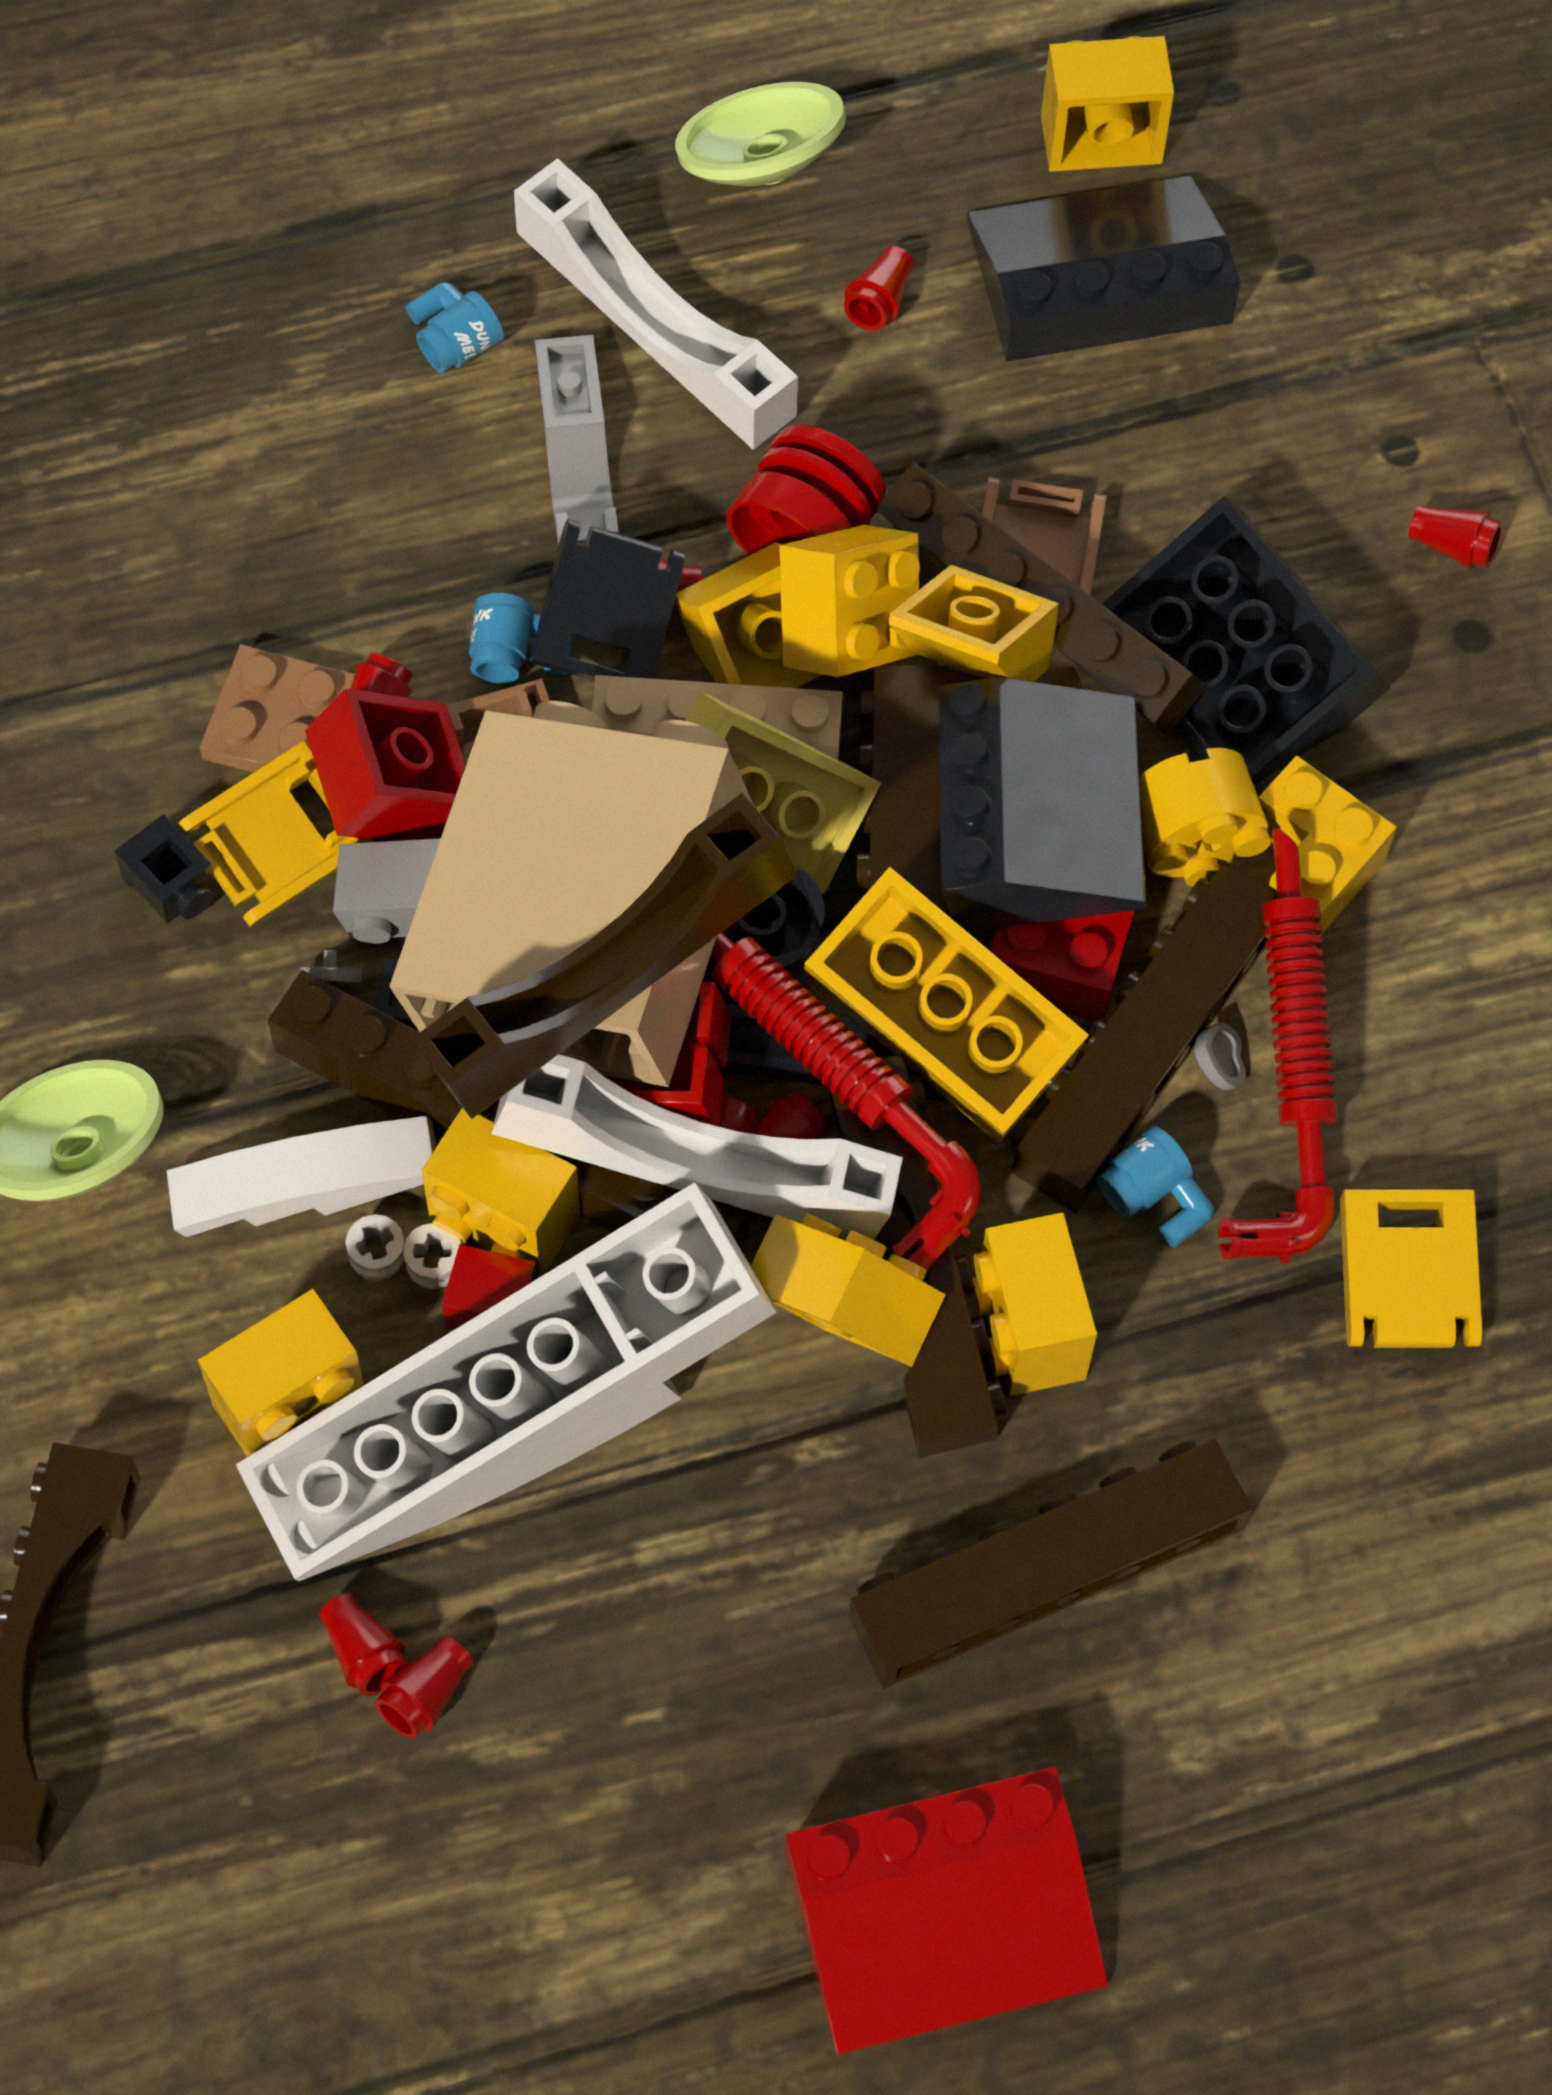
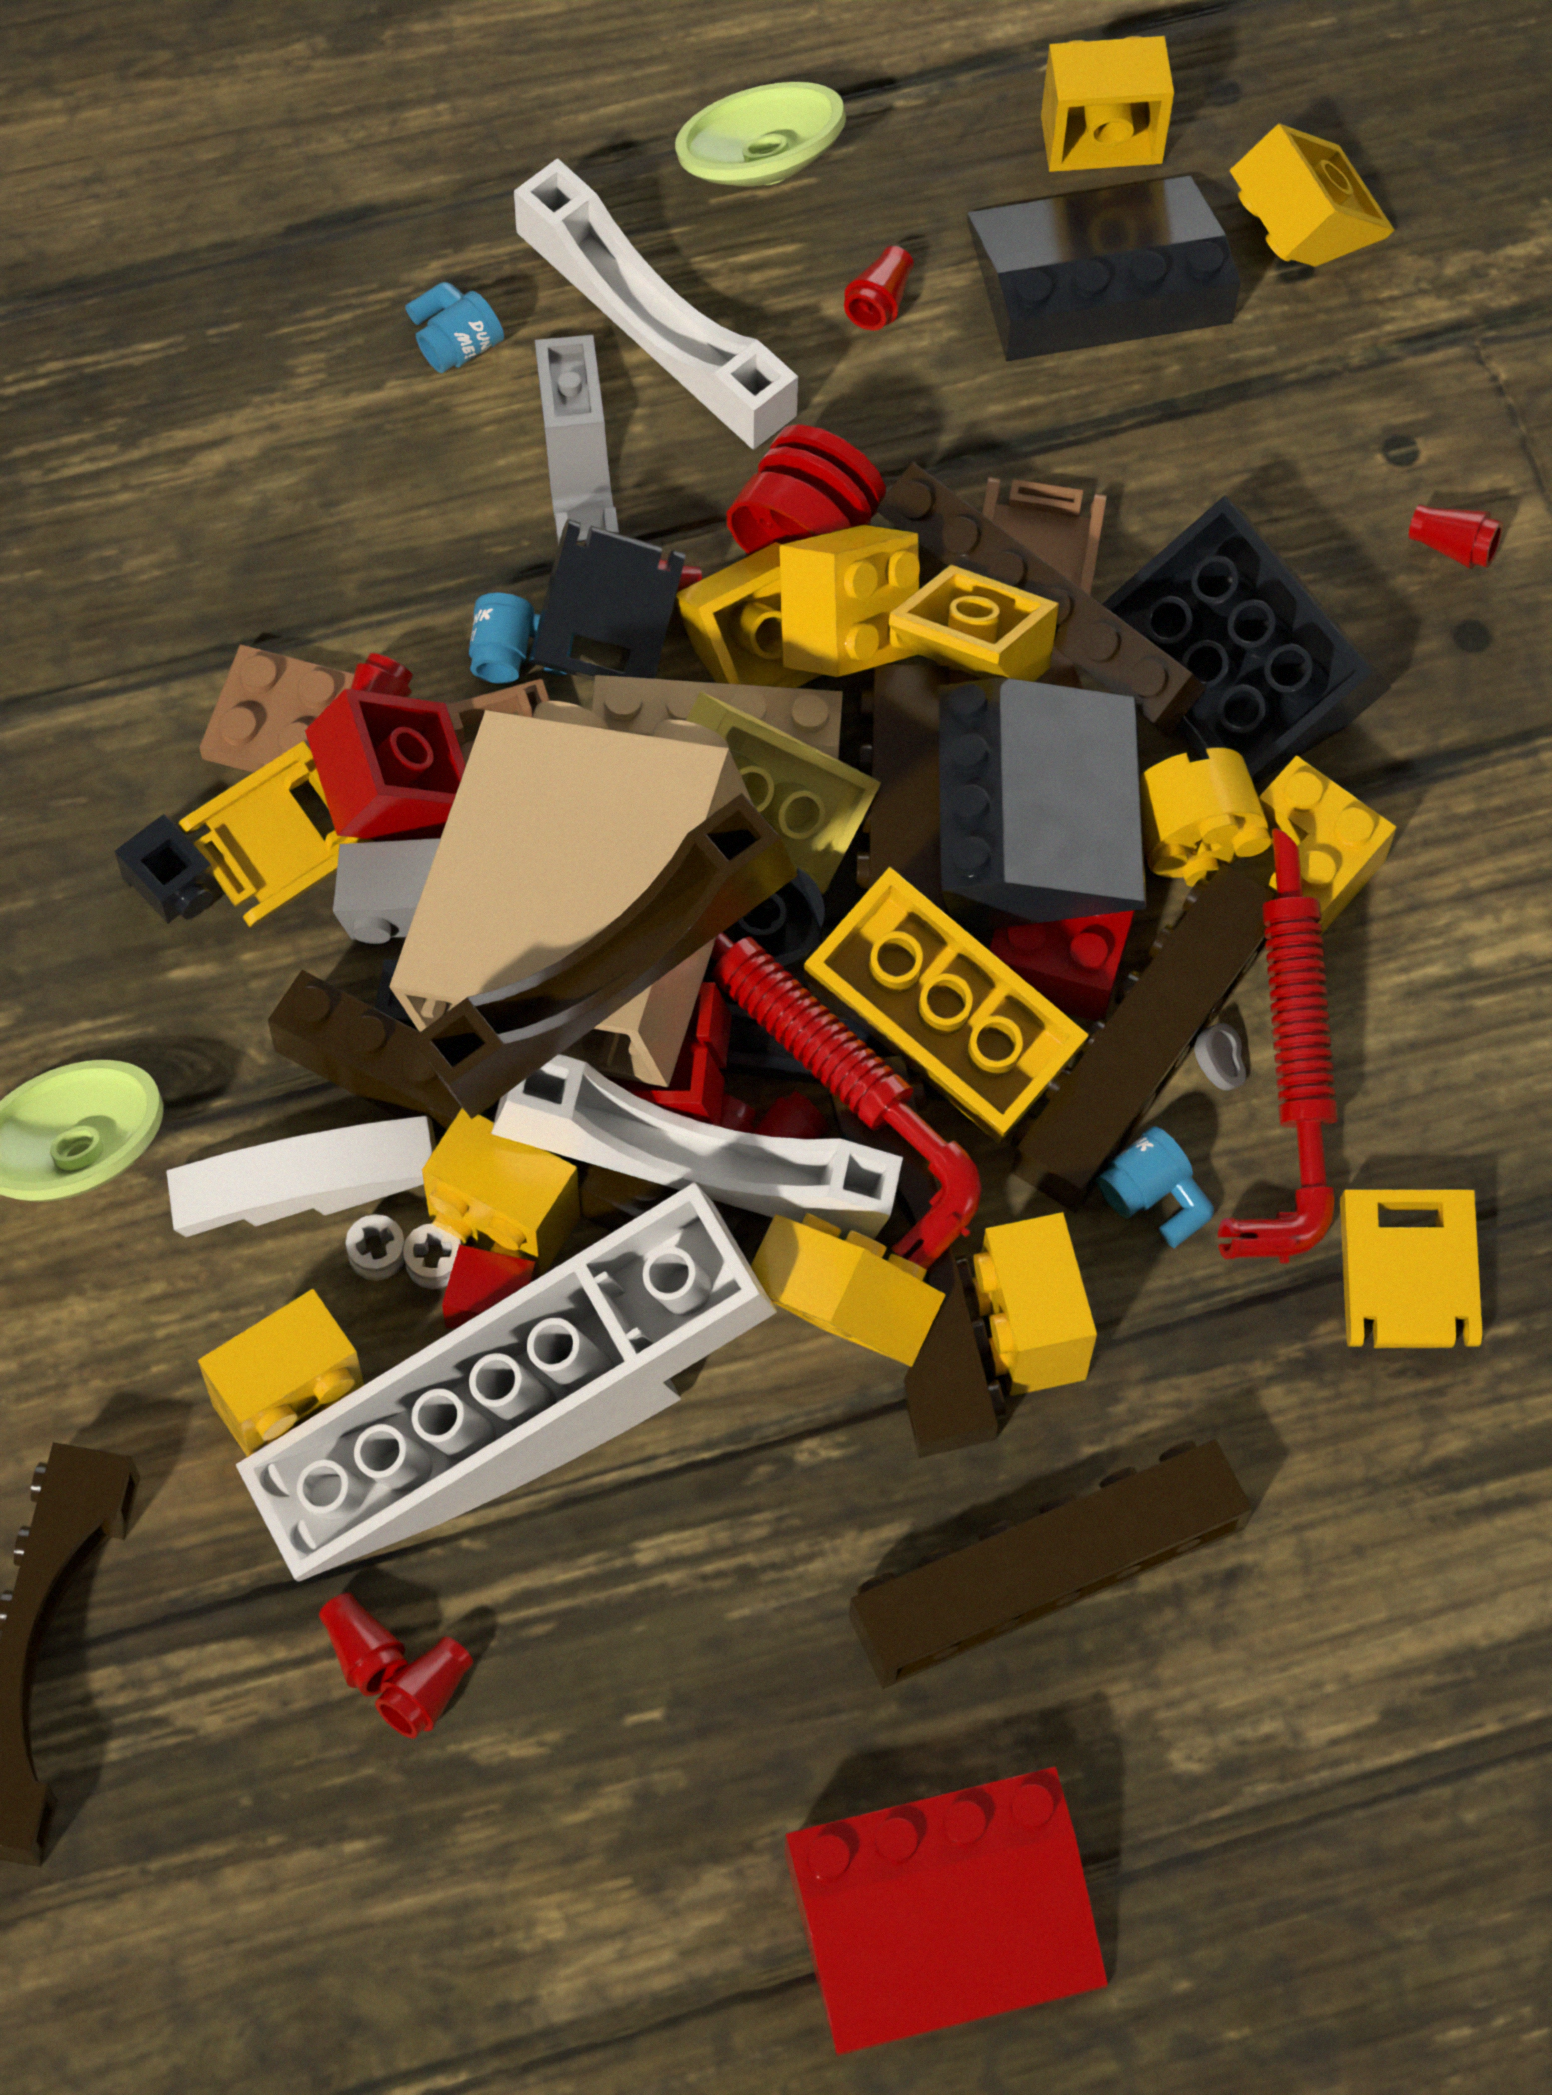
(330, 973): light grey piece -> none
(1308, 197): none -> yellow slope

